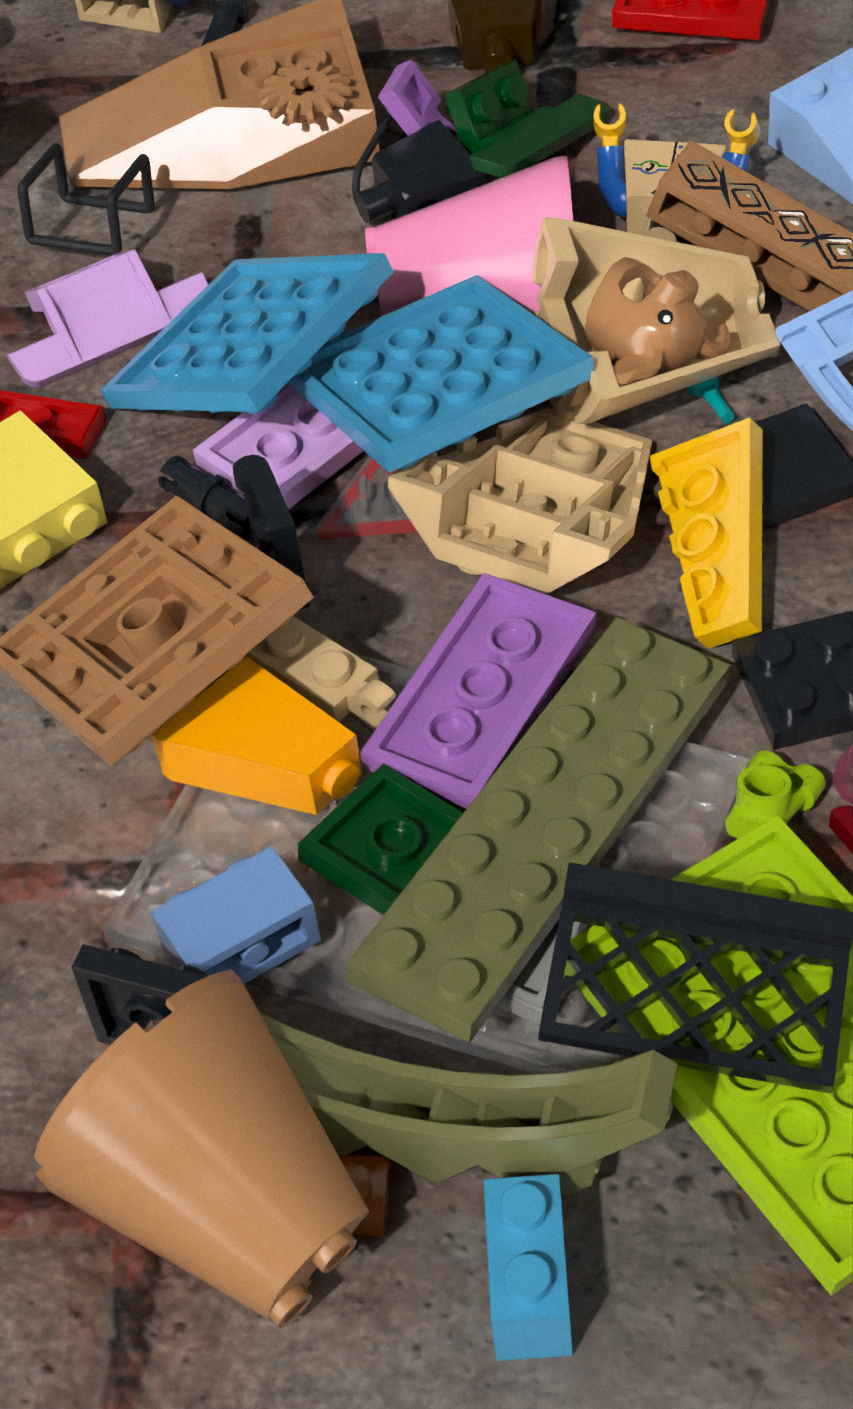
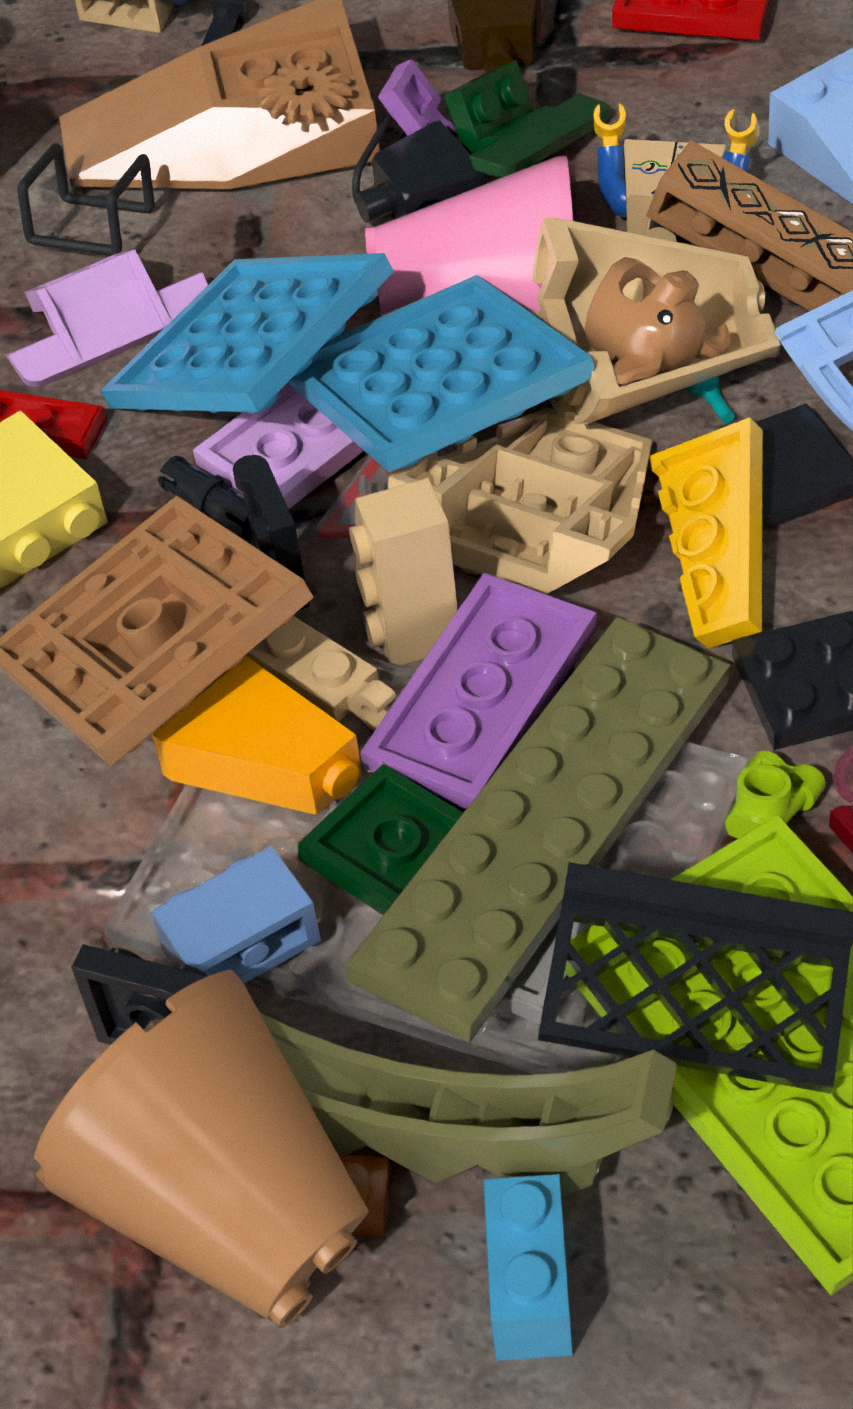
(404, 569): none -> tan wedge

